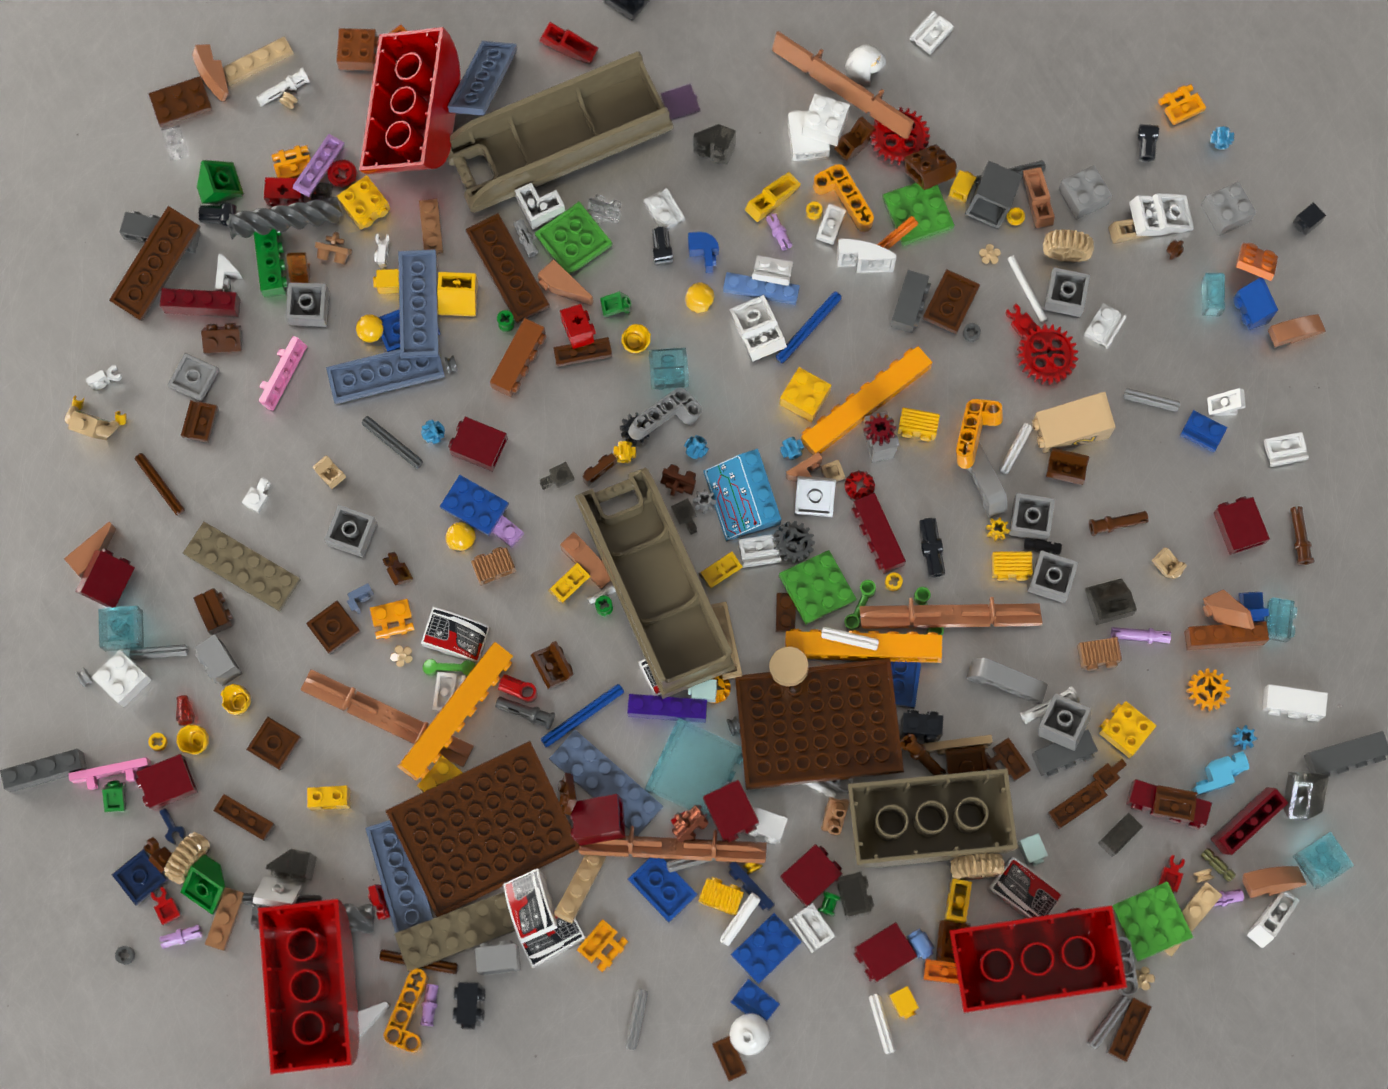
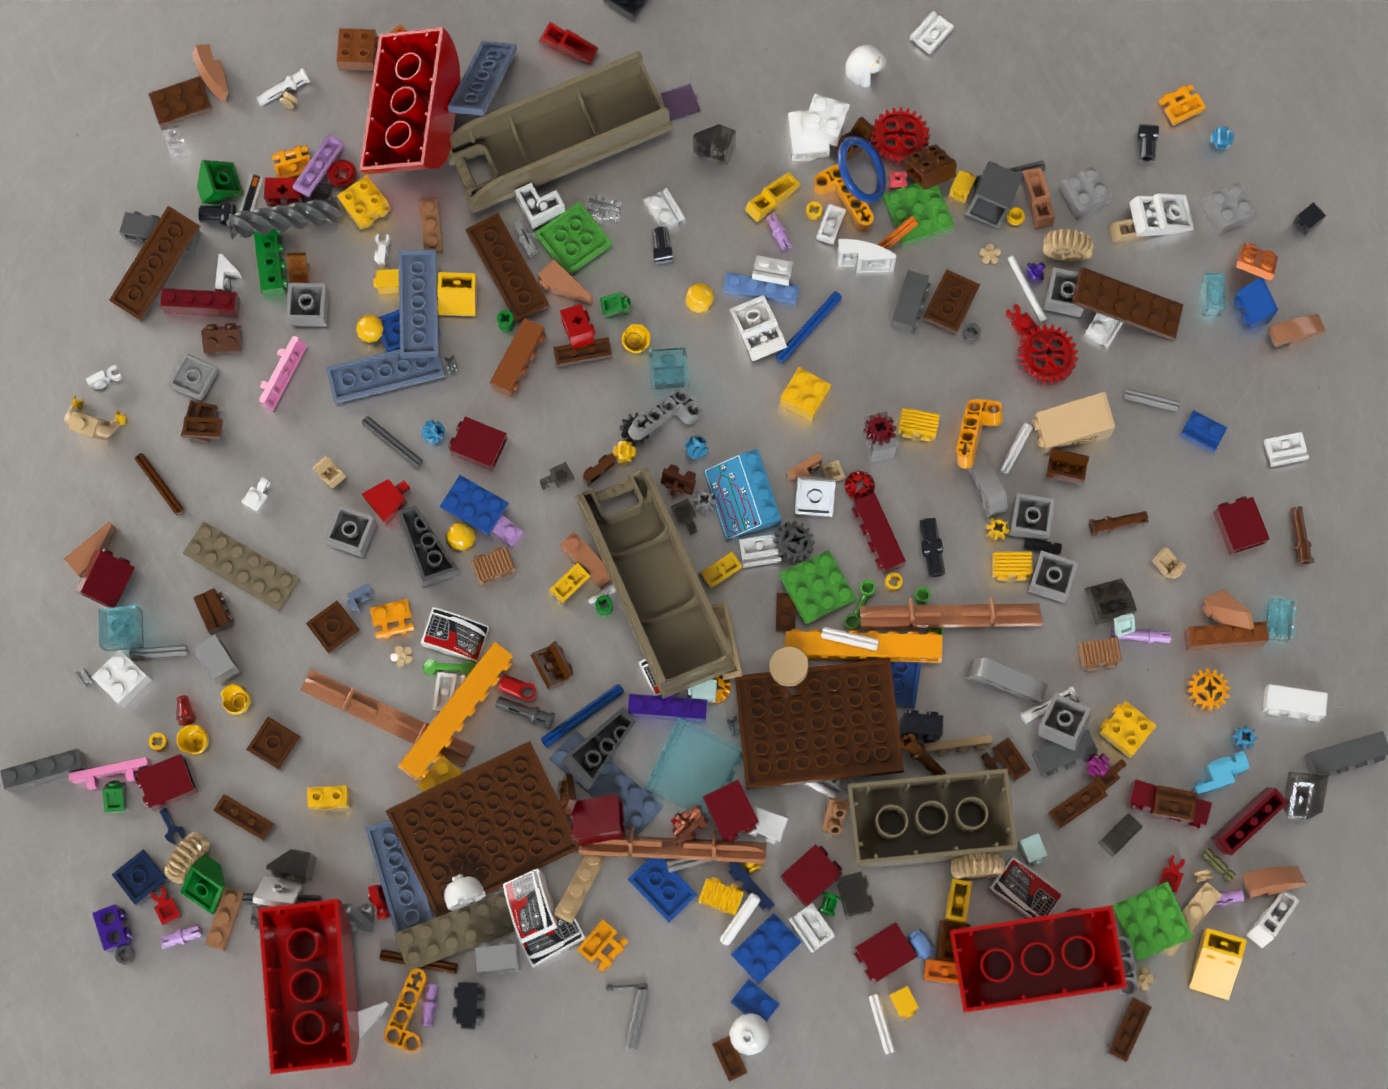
(107, 930): none -> dark purple brick
(158, 857): reddish brown plate -> none
(202, 427): none -> reddish brown plate
(251, 193): none -> sticker
(257, 61): tan plate -> none
(324, 249): medium nougat hips -> none
(387, 499): none -> red torso
(398, 571): reddish brown plate -> none
(428, 554): none -> dark grey wedge
(463, 891): none -> white cylinder
(595, 751): none -> dark grey wedge
(610, 987): none -> dark grey hinge
(703, 245): blue brick -> none
(792, 448): dark azure gear -> none
(842, 85): nougat piece -> none
(844, 171): none -> blue wedge
(866, 401): light orange brick -> none
(898, 183): none -> coral plate
(966, 759): reddish brown plate -> none
(1035, 271): none -> dark purple plant
(1098, 764): none -> magenta gear
(1109, 1021): light grey axle -> none
(1124, 624): none -> light aqua tile
(1127, 303): none -> reddish brown plate
(1175, 249): reddish brown plate -> none
(1217, 963): none -> yellow slope
(1226, 403): white slope -> none
(1254, 603): blue brick -> none
(1323, 860): clear light blue brick -> none

